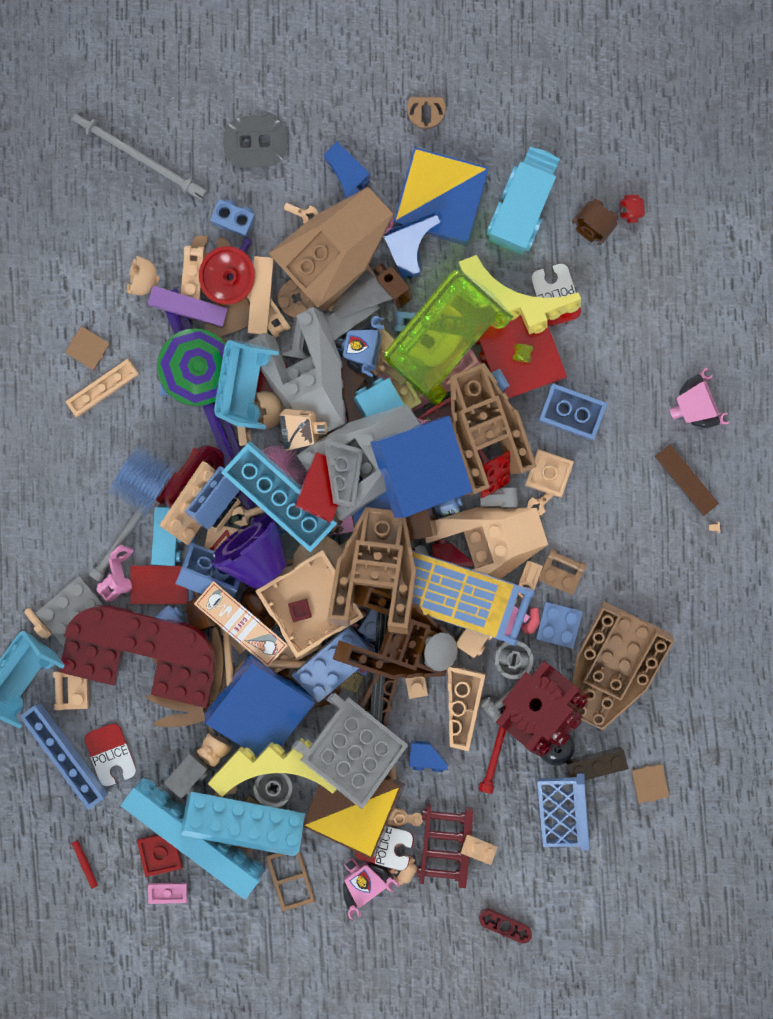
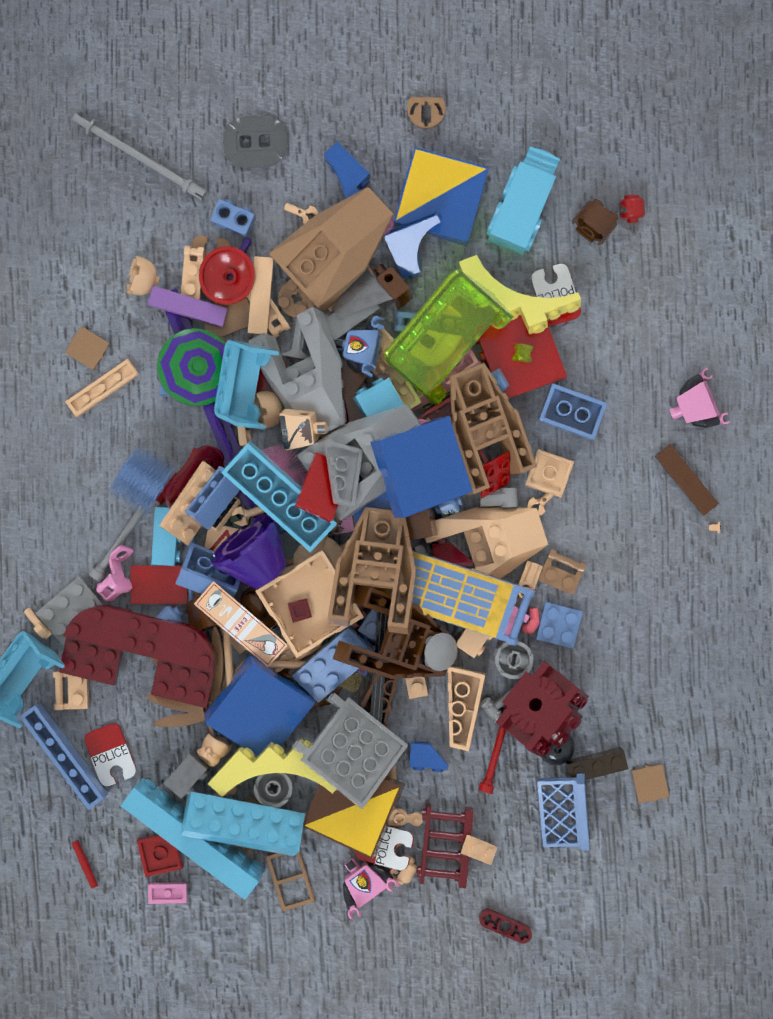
(617, 663): medium nougat wedge -> none

